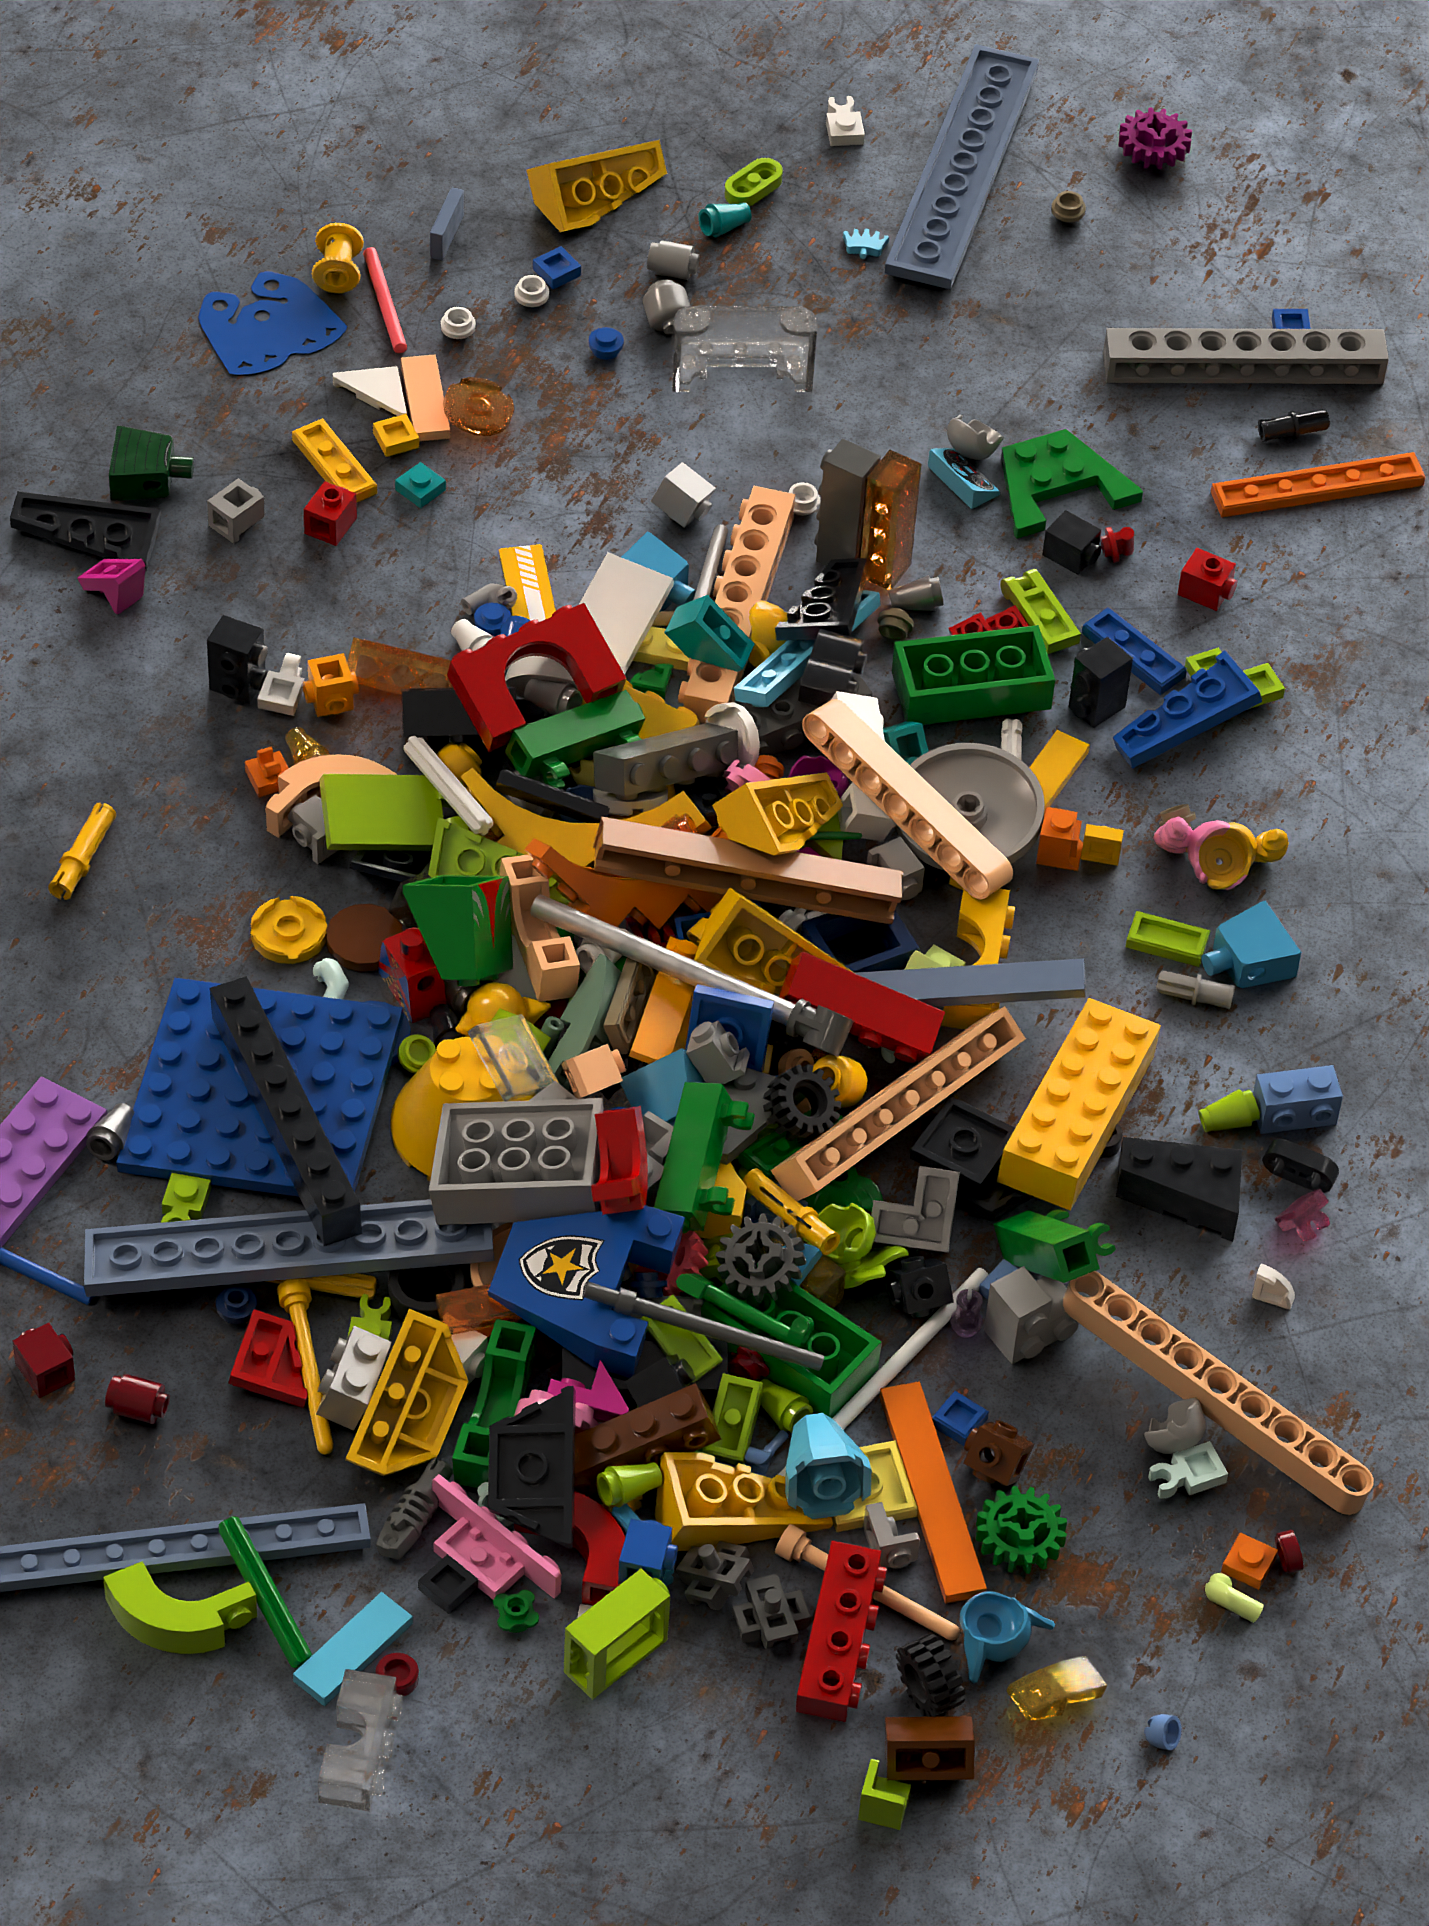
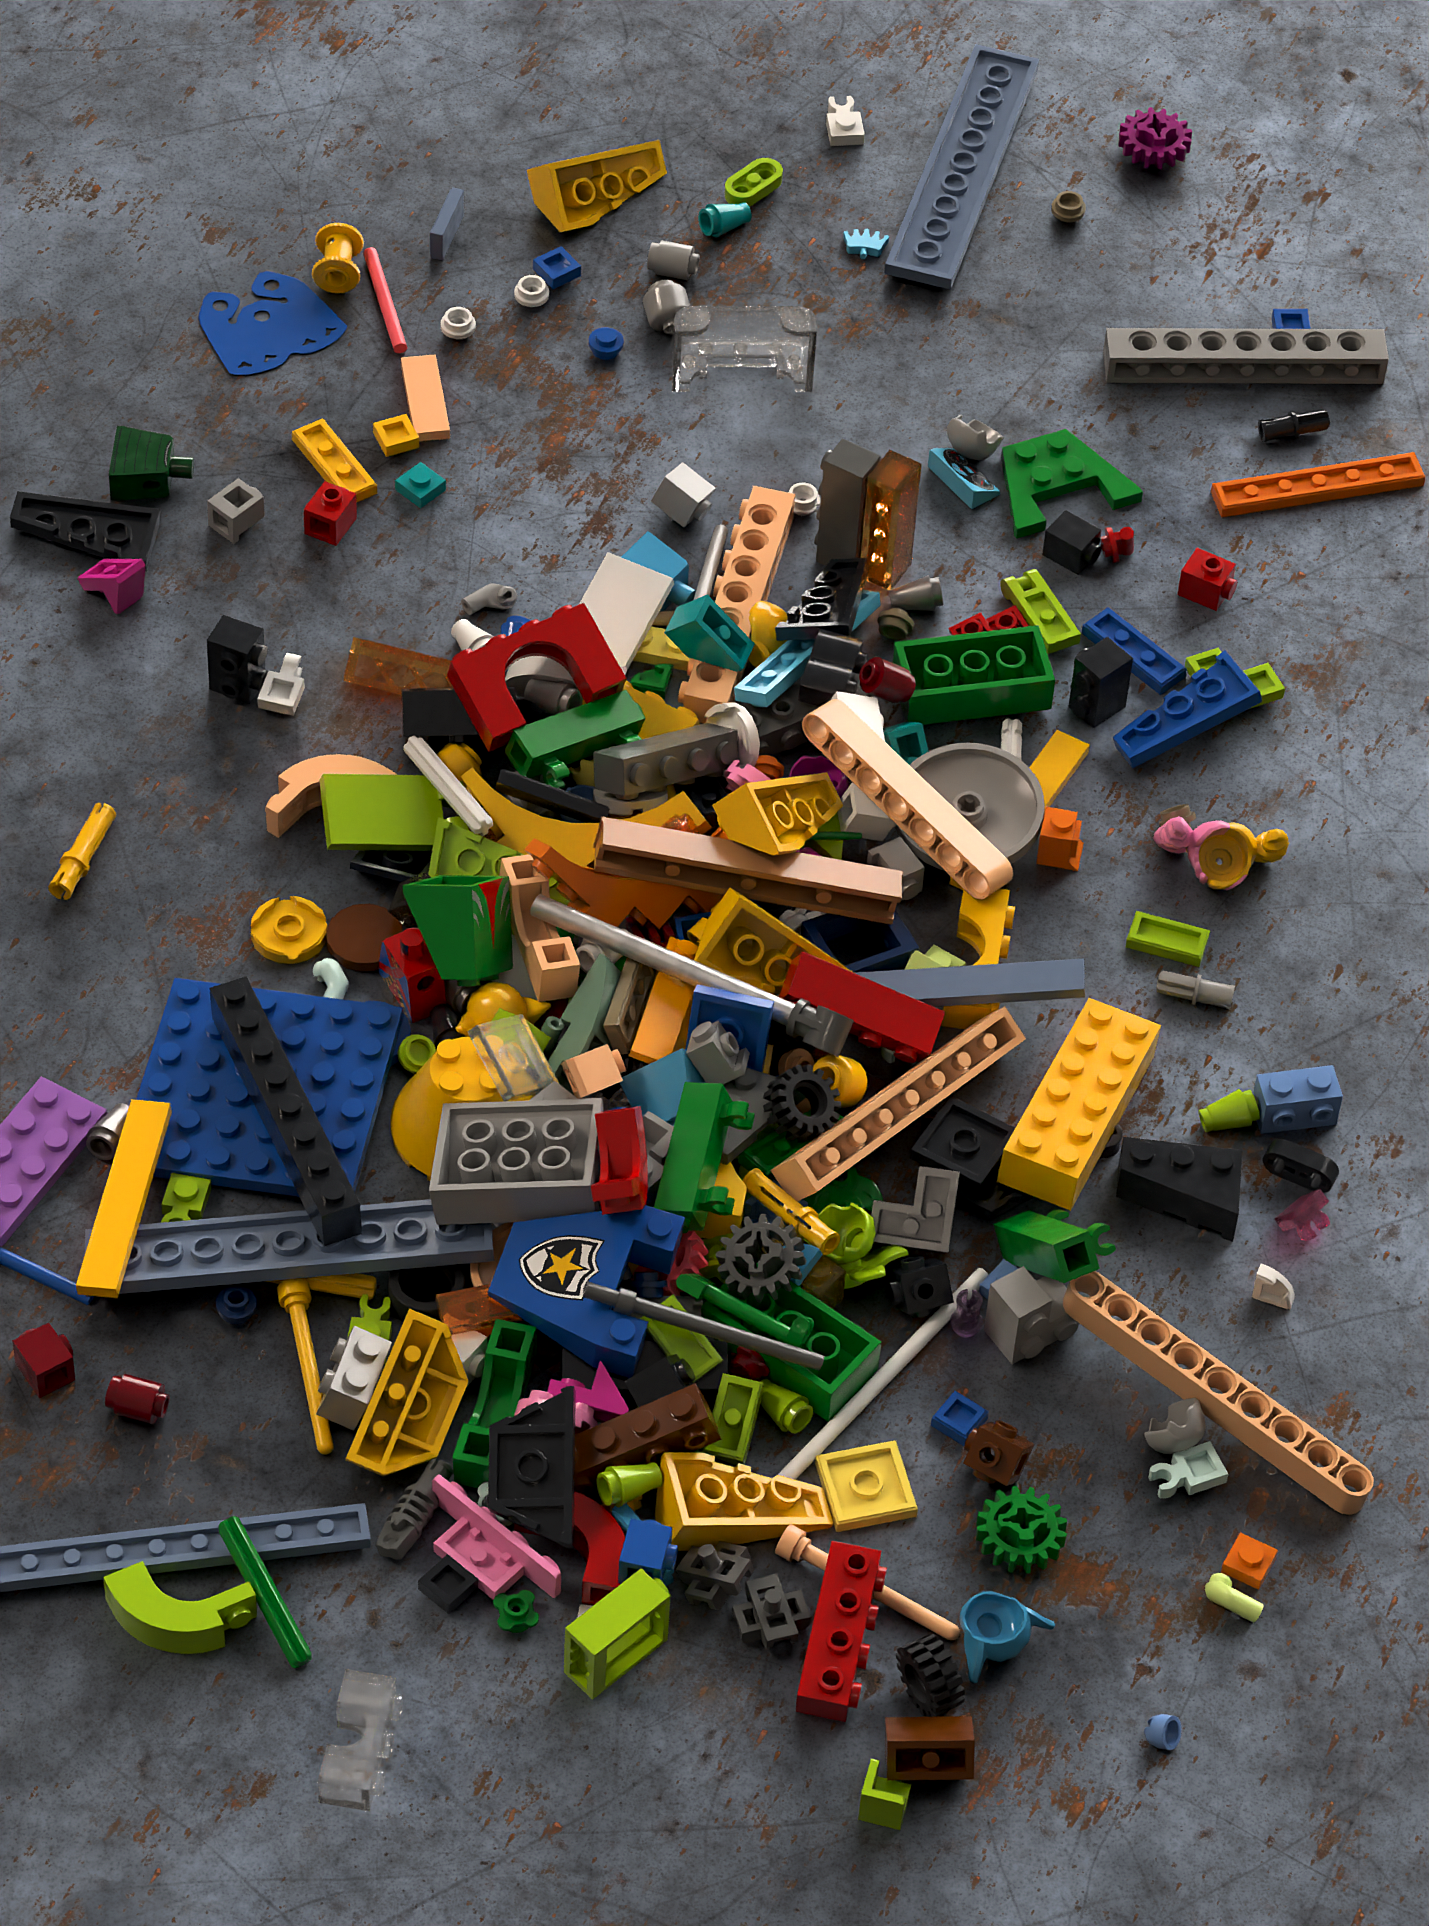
(124, 1199): none -> yellow tile
(264, 771): orange tile -> none
(269, 1360): red wing -> none
(303, 745): clear yellow cone -> none
(309, 828): light grey brick -> none
(330, 685): light orange brick -> none
(352, 1647): medium azure tile -> none
(375, 387): white tile -> none
(403, 1668): dark red tile -> none
(478, 406): clear orange tile -> none
(490, 617): blue plate -> none
(527, 573): yellow sticker -> none
(760, 1459): medium blue hand -> none
(825, 1468): medium azure cone -> none
(883, 1536): light grey bracket -> none
(887, 680): none -> dark red brick
(933, 1492): orange tile -> none
(1054, 1686): clear yellow slope -> none
(1102, 844): yellow plate -> none
(1253, 949): dark azure torso -> none
(1289, 1551): dark red tile -> none

